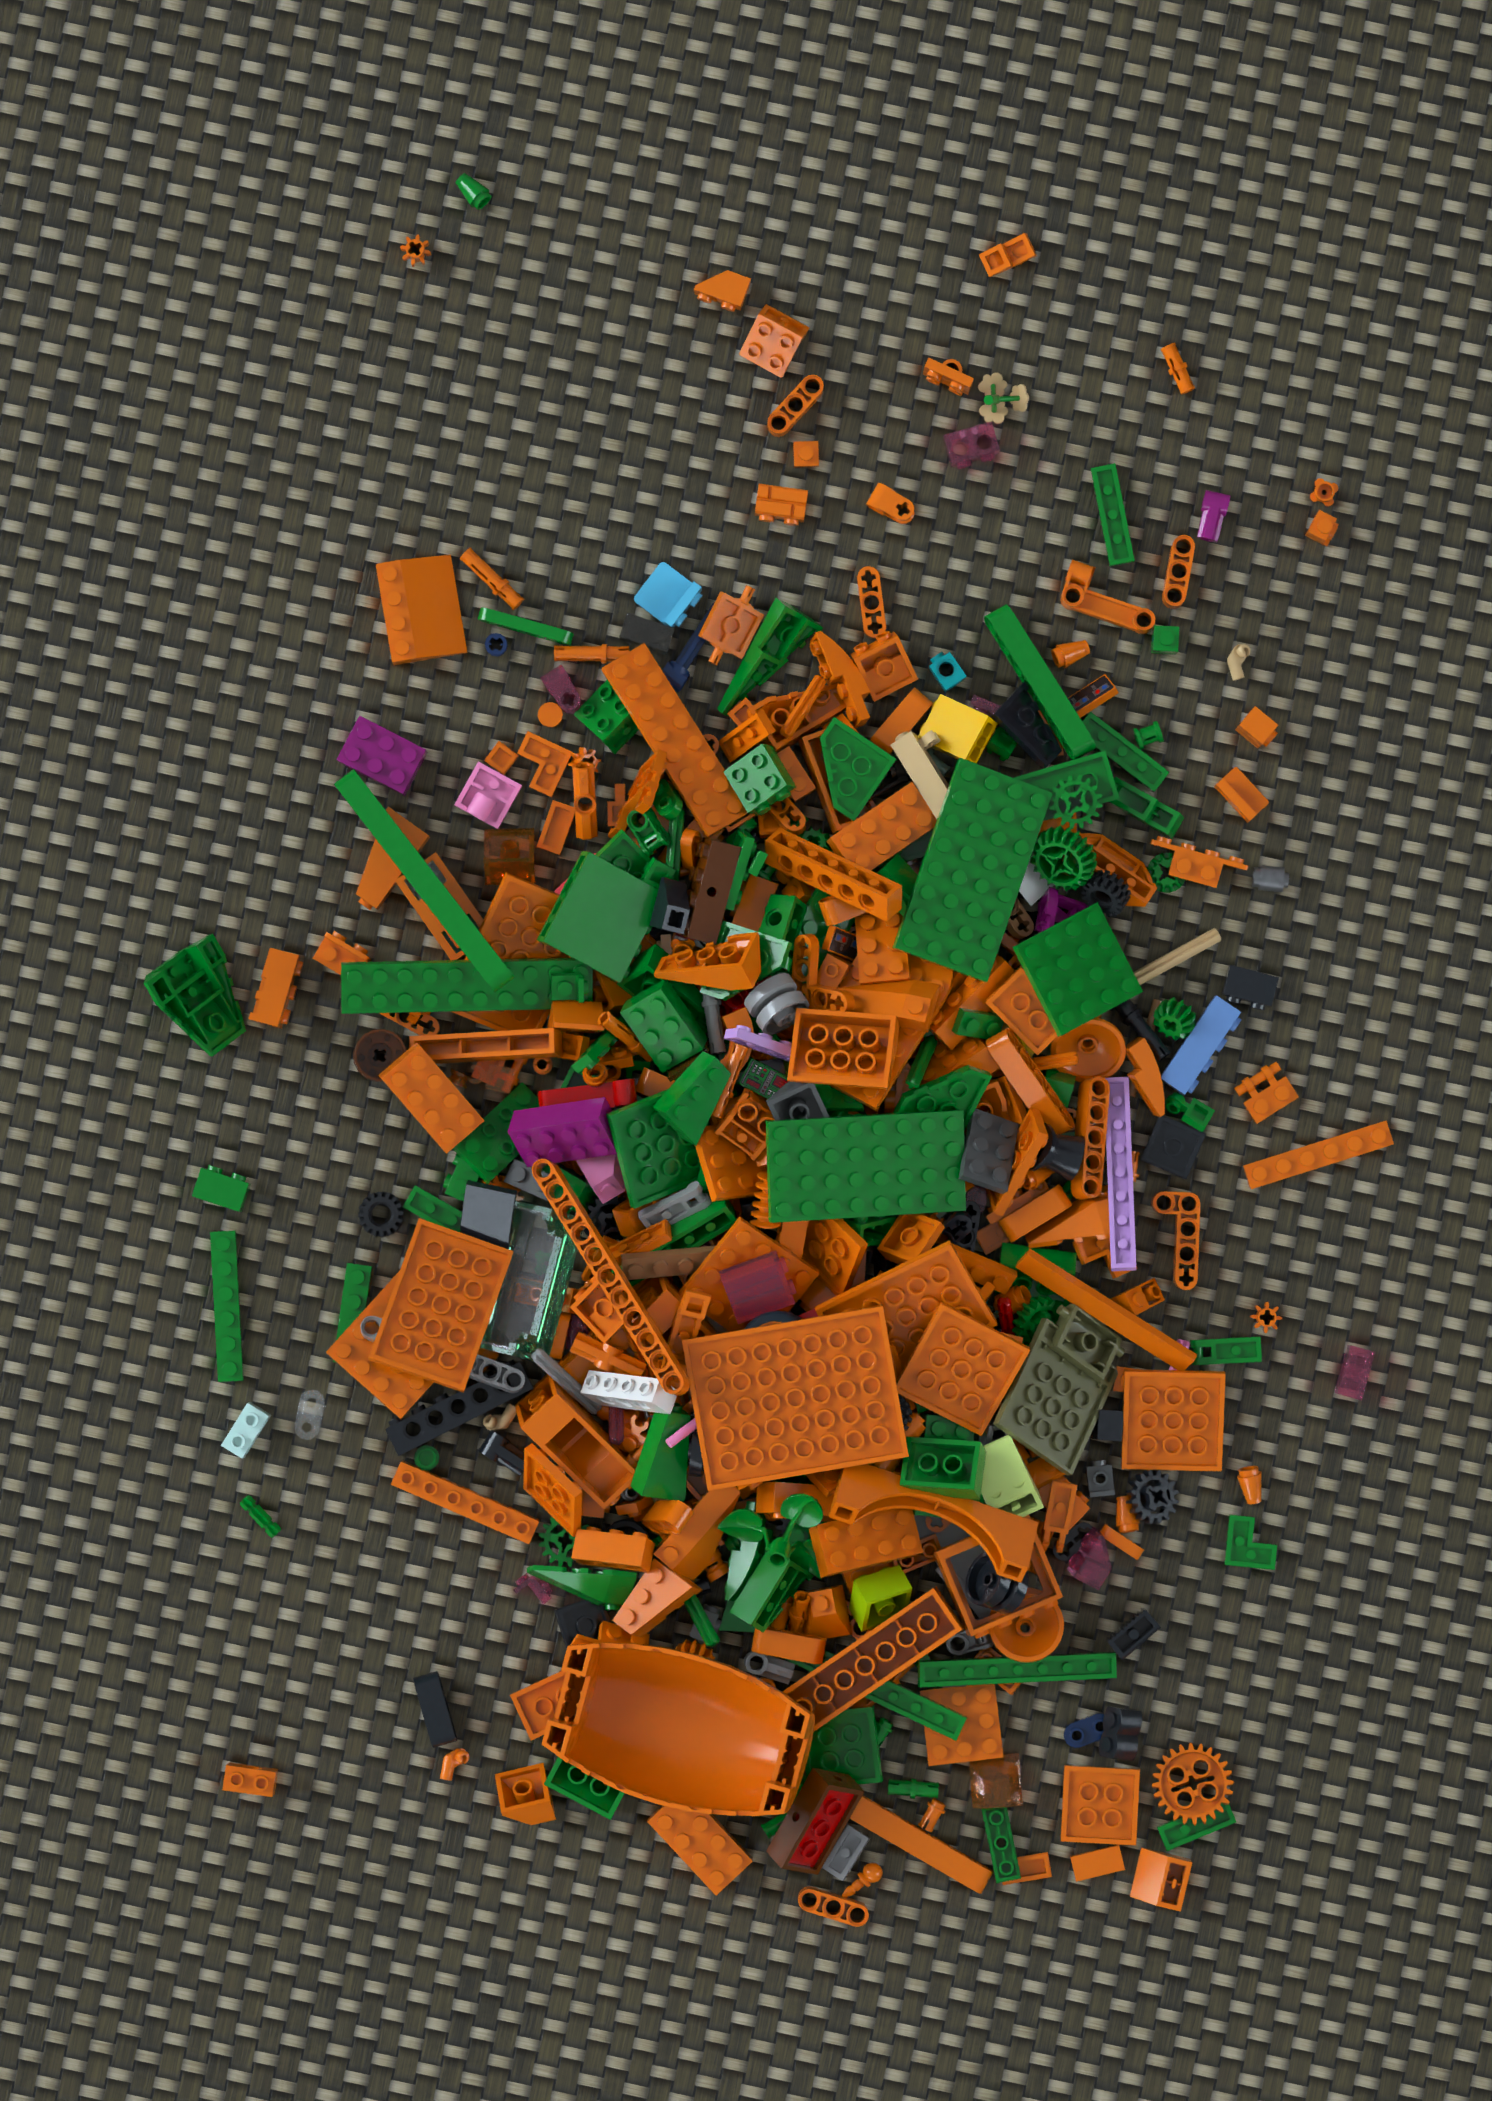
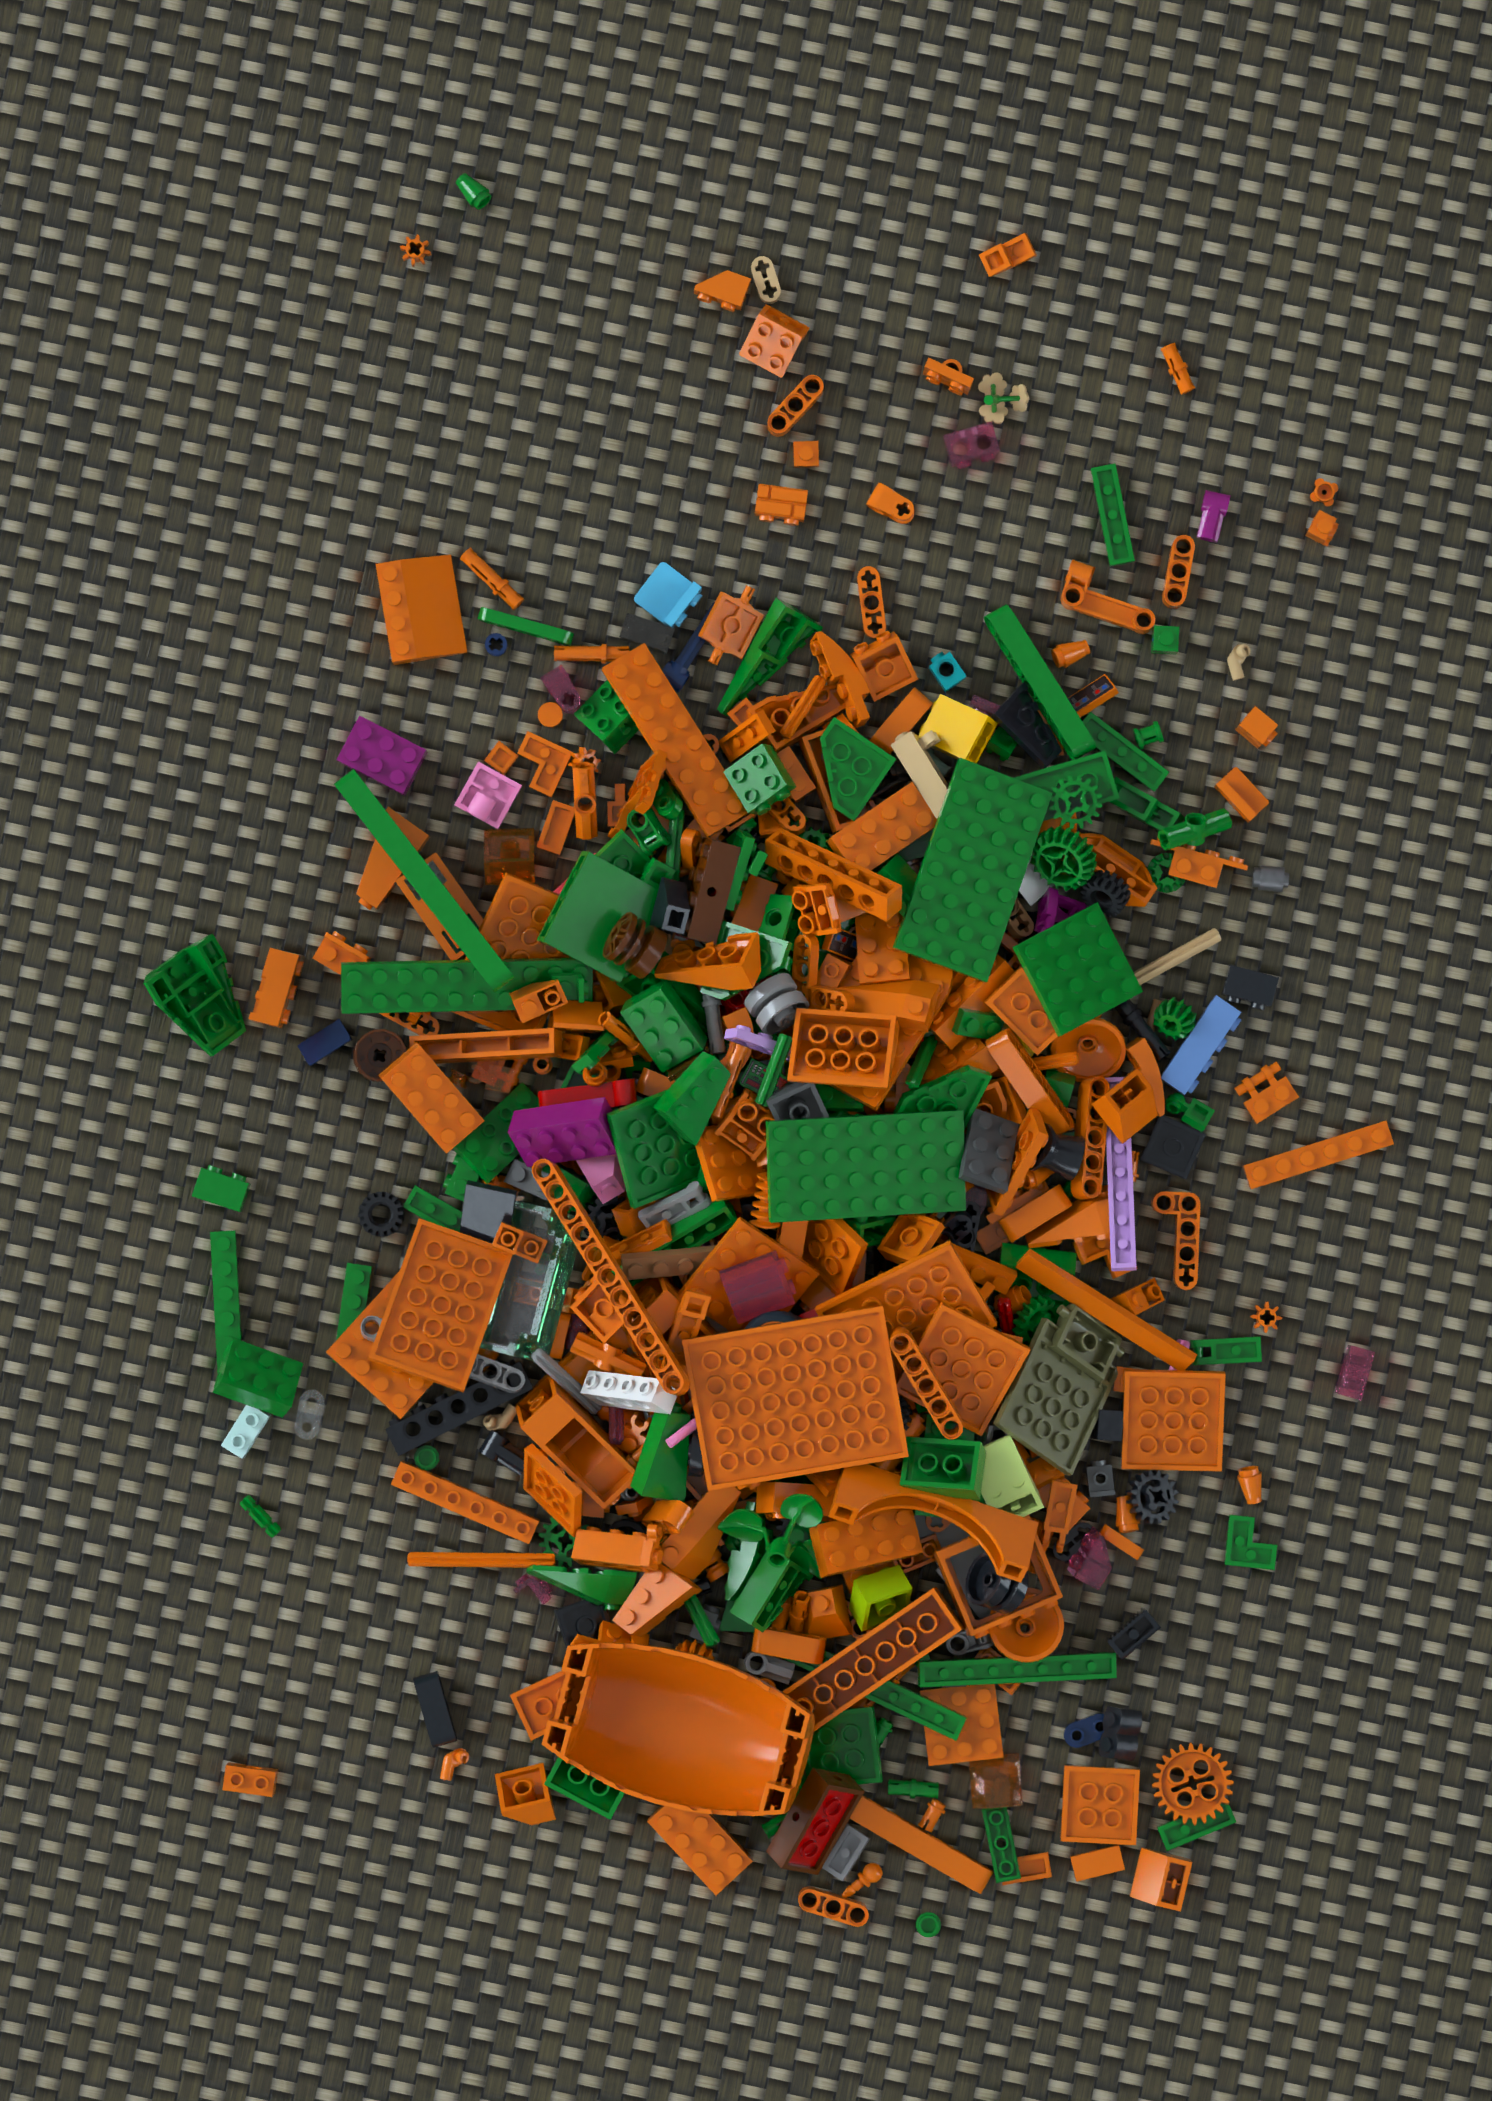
(258, 1377): none -> green brick
(324, 1042): none -> dark blue slope
(460, 1559): none -> orange axle
(519, 1242): none -> orange slope
(538, 999): none -> orange slope
(635, 945): none -> reddish brown wheel
(651, 1550): none -> orange plate
(760, 281): none -> tan beam
(774, 1069): none -> green axle
(817, 909): none -> orange slope
(928, 1924): none -> green plate
(930, 1393): none -> orange beam
(1127, 1105): none -> orange slope
(1194, 829): none -> green piece

